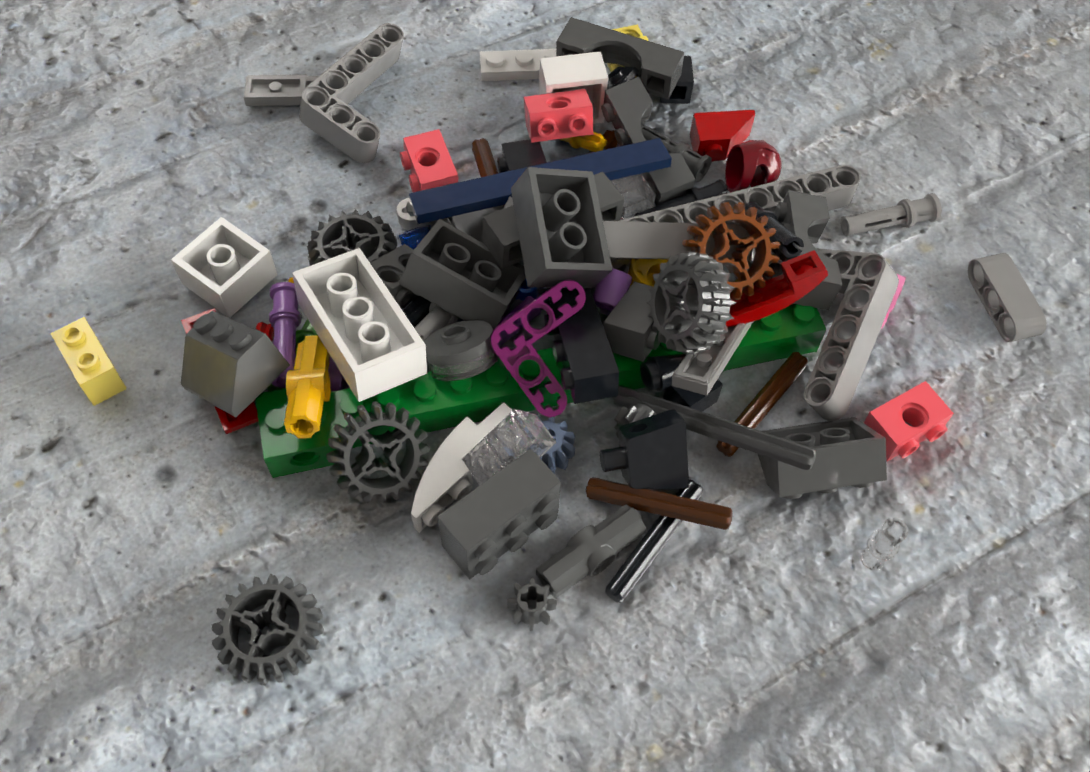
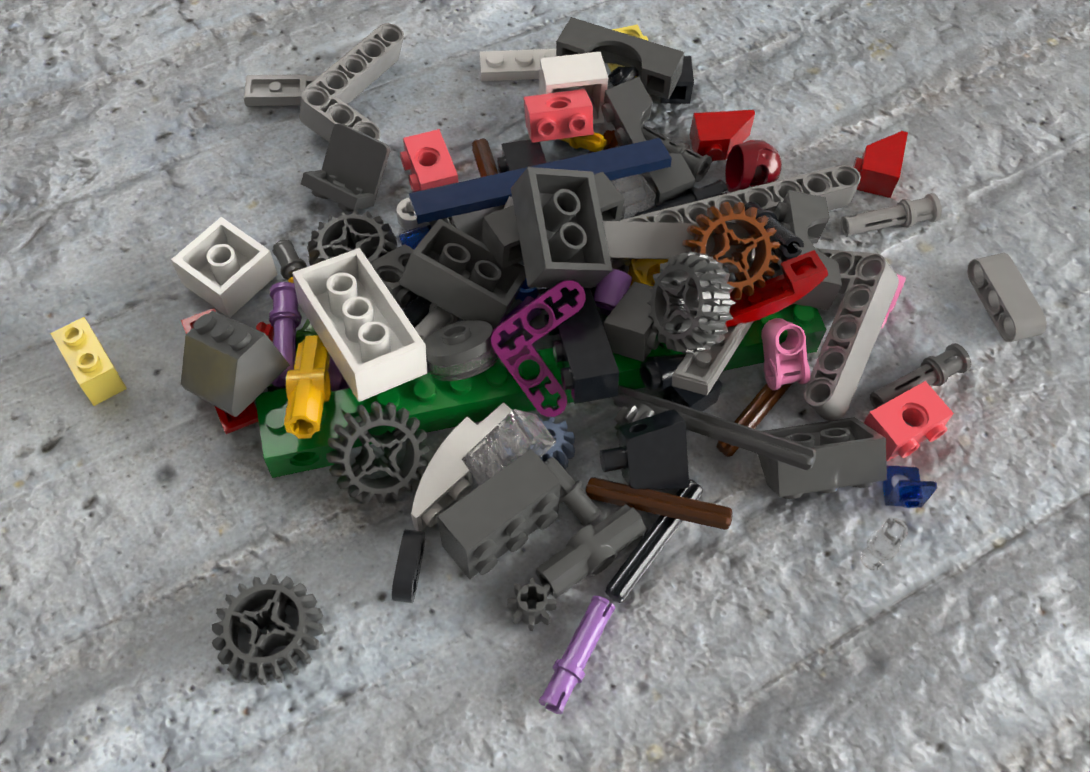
(287, 258): none -> dark grey pin
(350, 169): none -> dark grey bracket
(408, 566): none -> black beam
(571, 665): none -> medium lavender pin
(573, 495): none -> dark grey axle
(784, 361): none -> bright pink piece
(881, 165): none -> red slope
(907, 493): none -> clear blue bracket
(932, 370): none -> dark grey pin

